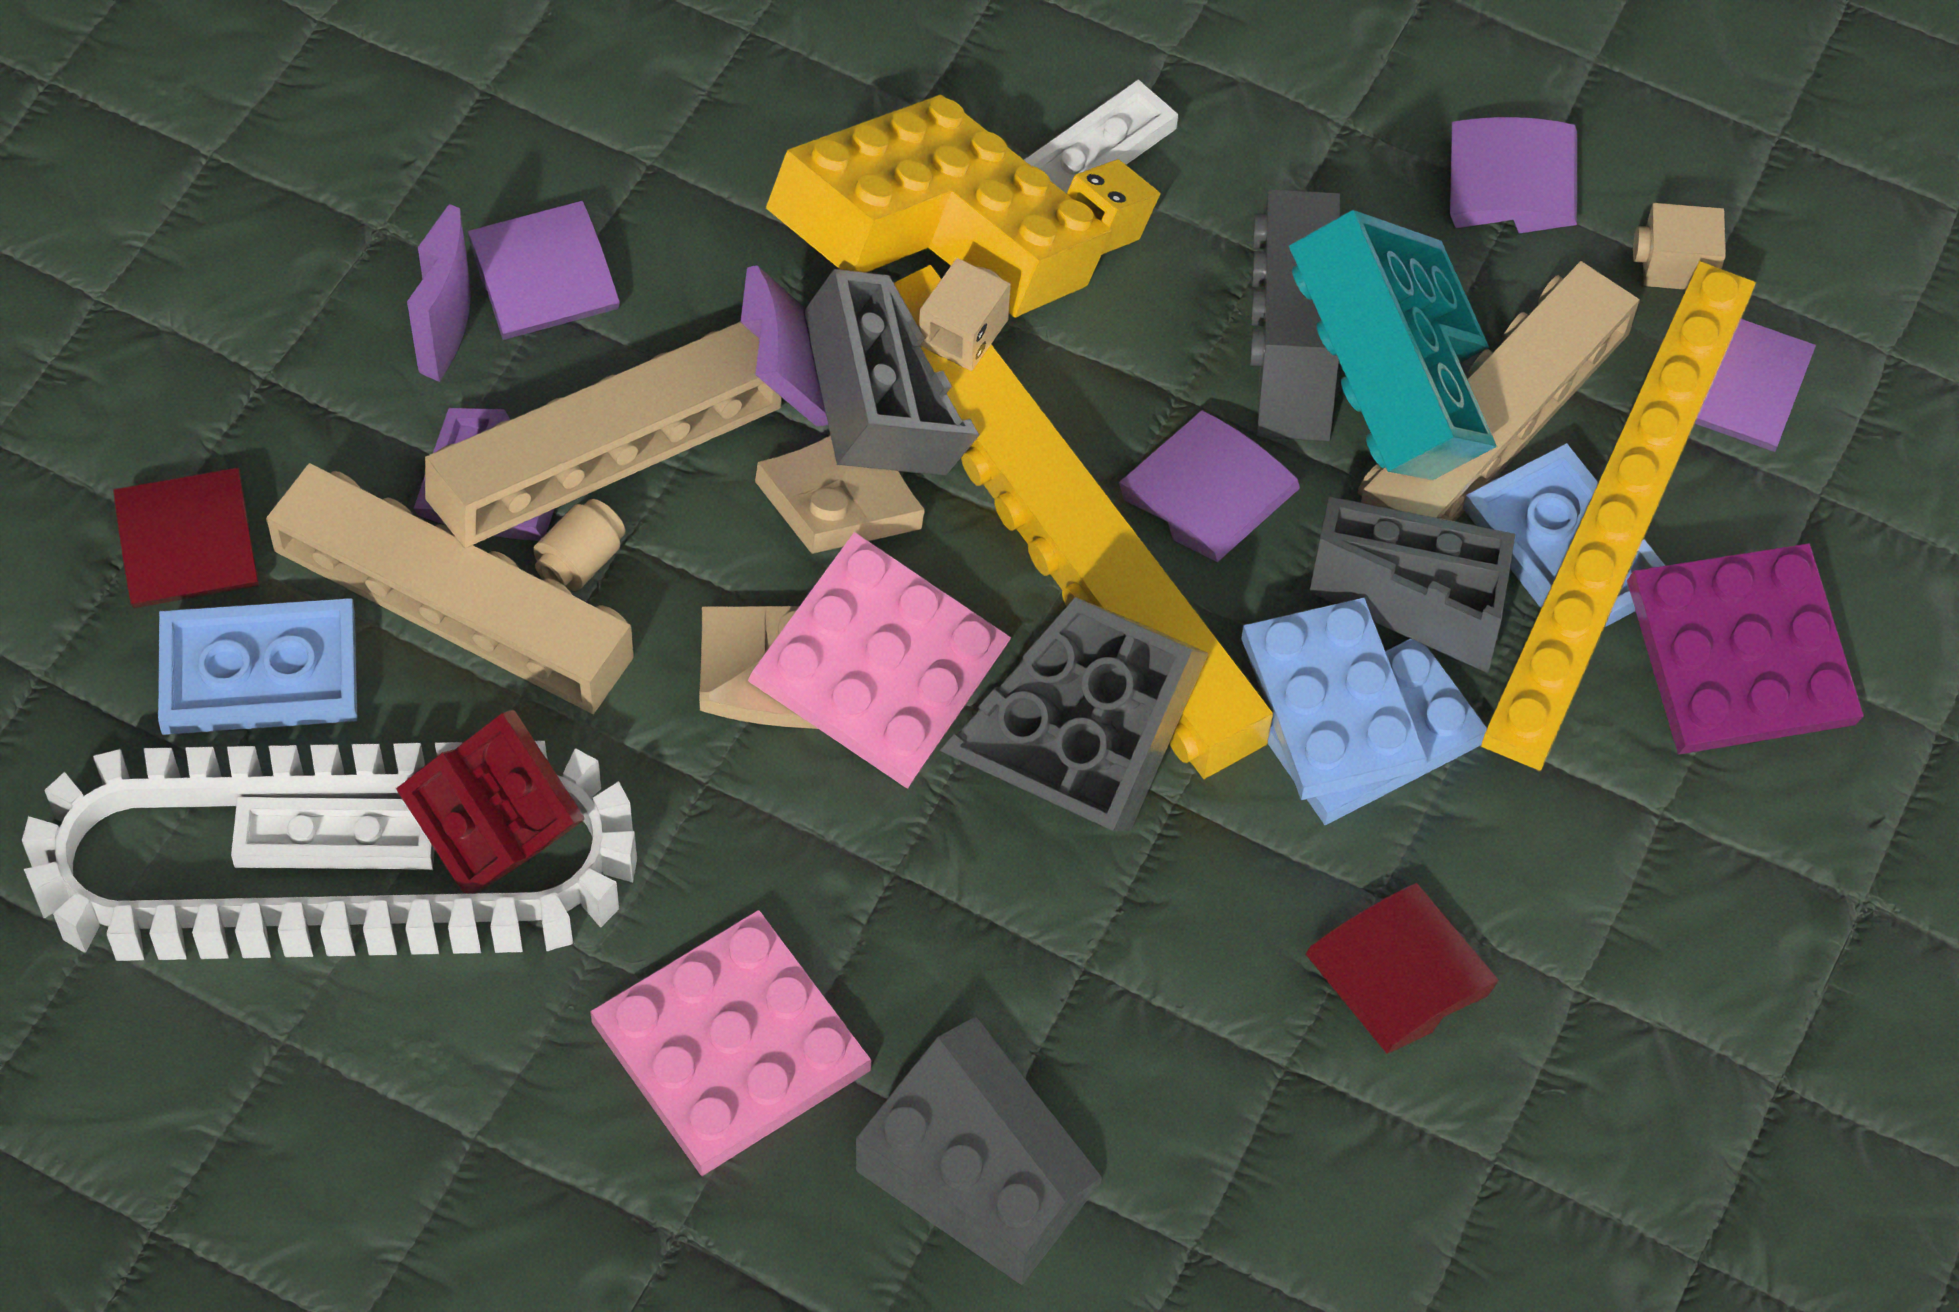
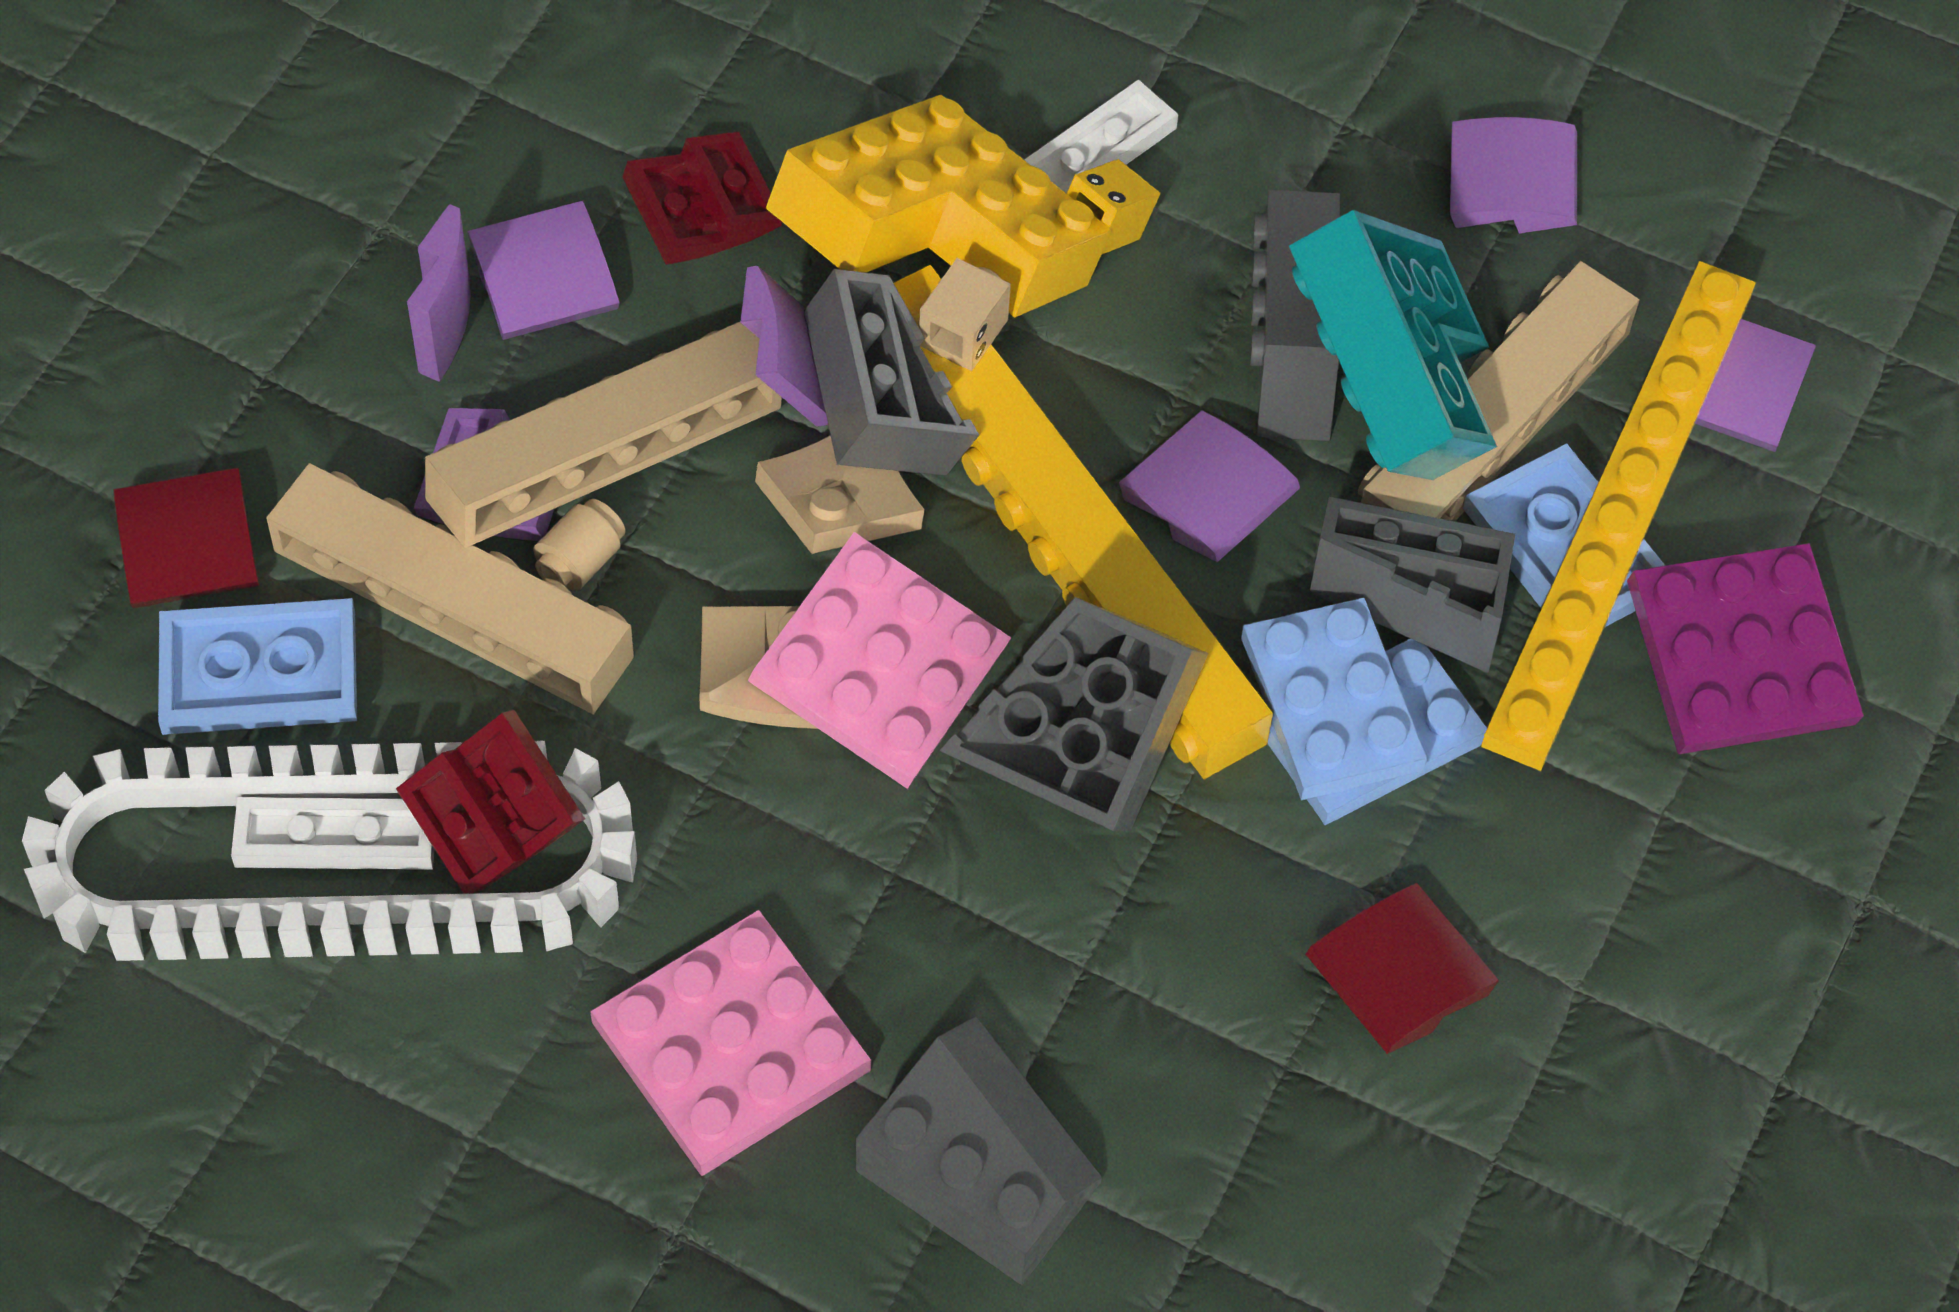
(701, 198): none -> dark red slope
(1677, 241): tan brick -> none

